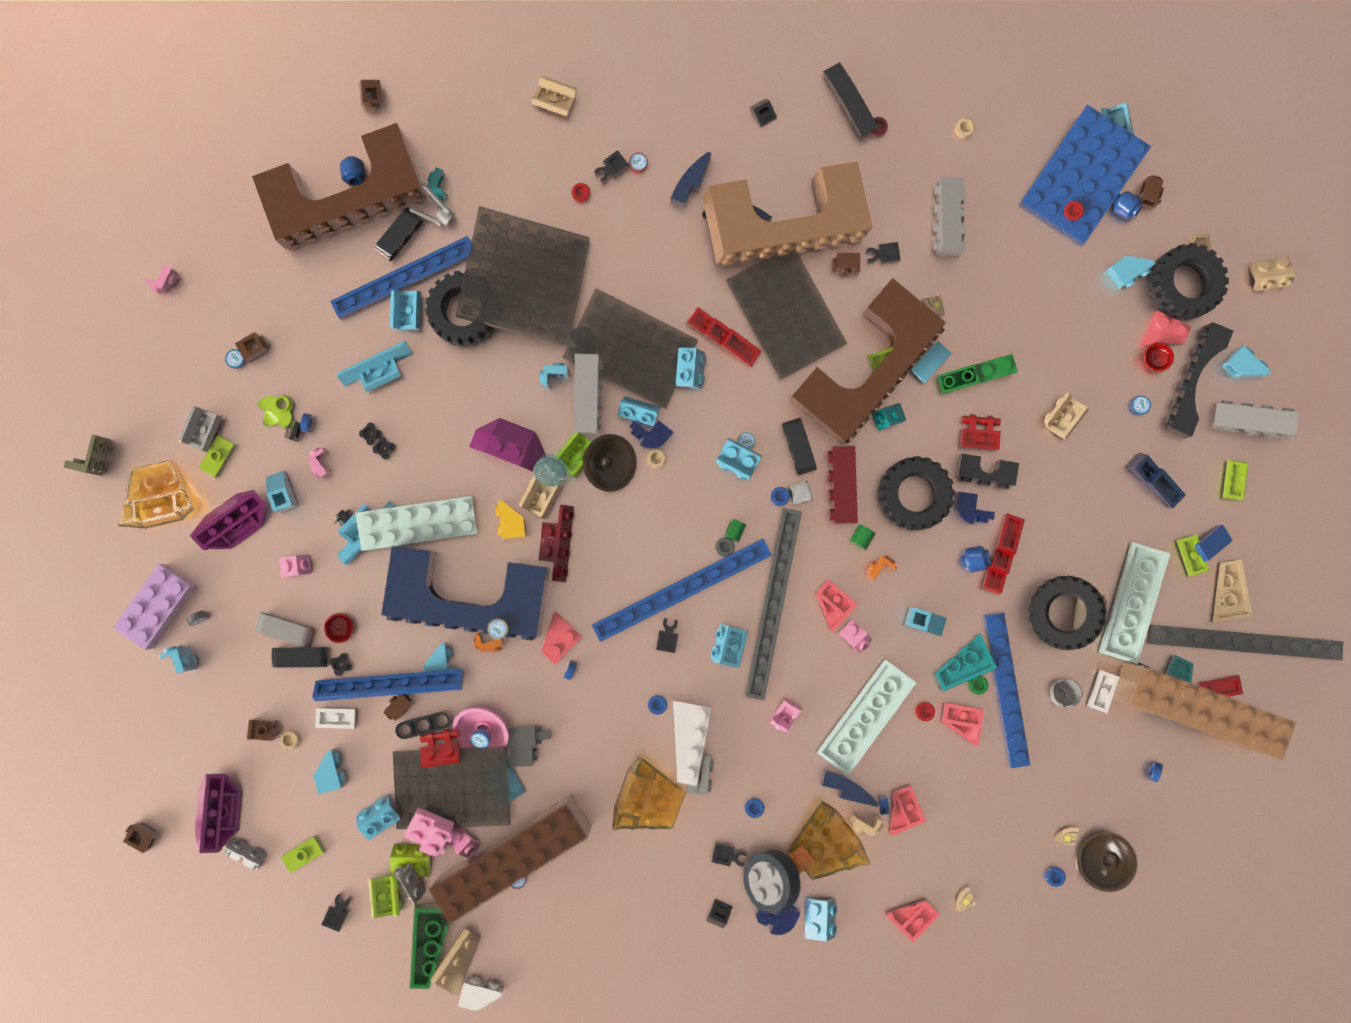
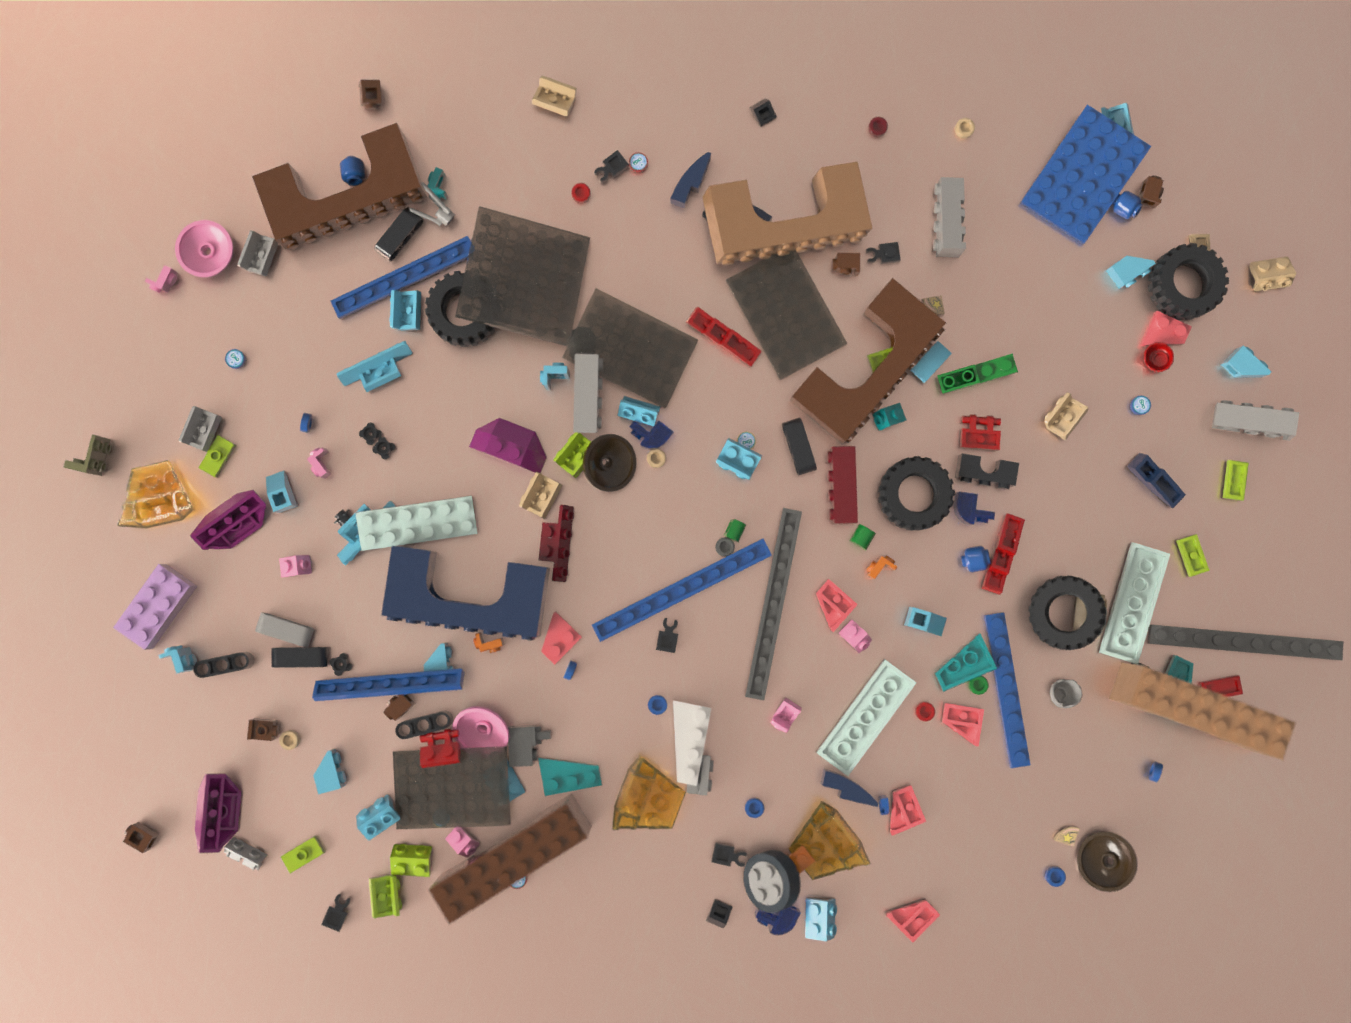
(196, 240): none -> bright pink dish
(196, 618): dark grey tile -> none
(215, 668): none -> black beam
(246, 345): reddish brown brick -> none
(257, 253): none -> light grey bracket
(274, 412): lime plate -> none
(293, 431): black slope -> none
(335, 718): white plate -> none
(338, 627): red hair -> none
(410, 882): light grey hinge -> none
(427, 942): green wedge -> none
(430, 832): bright pink plate -> none
(456, 963): tan wing -> none
(479, 994): white slope -> none
(480, 738): tile -> none
(498, 629): tile -> none
(511, 524): yellow slope -> none
(550, 470): clear light blue piece -> none
(566, 776): none -> teal wing
(690, 368): medium azure bracket -> none
(729, 645): medium azure bracket -> none
(780, 496): blue tile -> none
(800, 493): slope -> none
(850, 99): black slope -> none
(862, 826): tan bracket -> none
(965, 899): tan tile -> none
(1073, 211): red tile -> none
(1103, 691): white plate -> none
(1184, 414): black arch -> none
(1213, 543): blue tile -> none
(1232, 593): tan wing -> none

